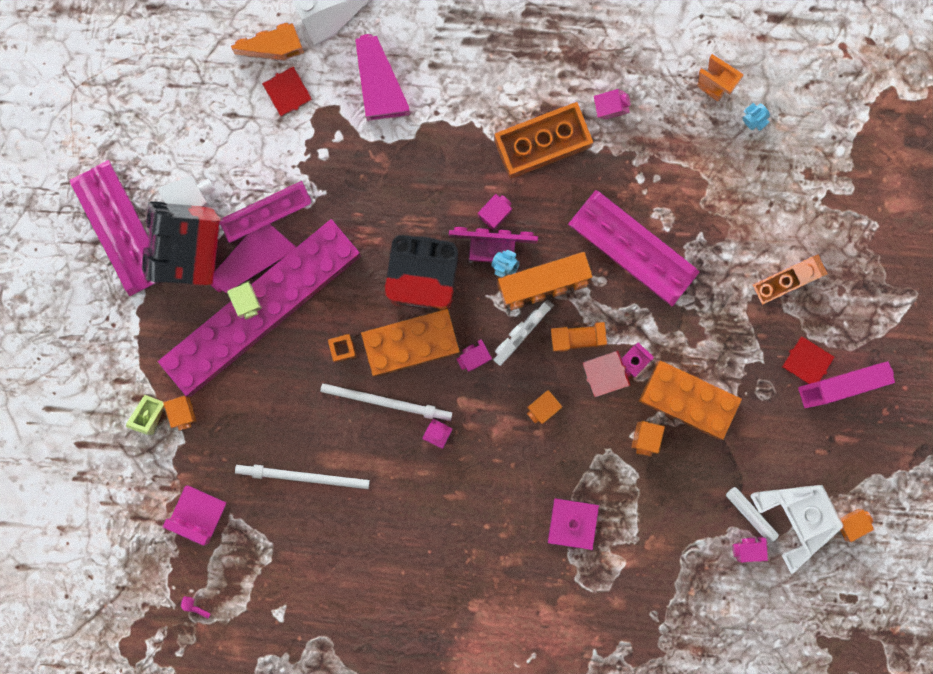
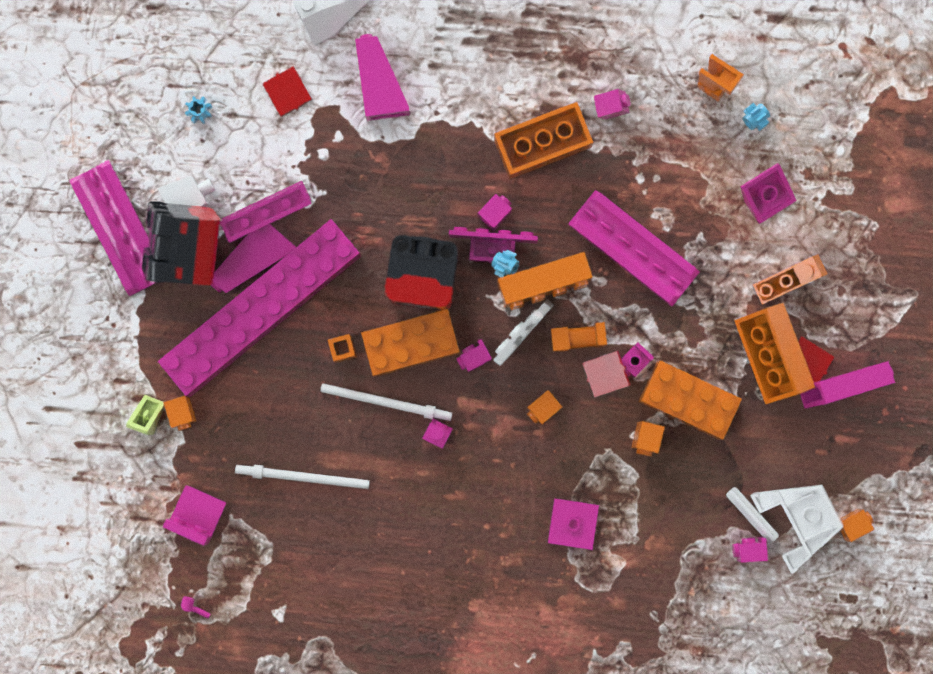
(192, 106): none -> medium azure gear
(244, 301): yellowish green brick -> none
(275, 44): orange slope -> none
(768, 193): none -> dark pink slope
(774, 353): none -> orange brick

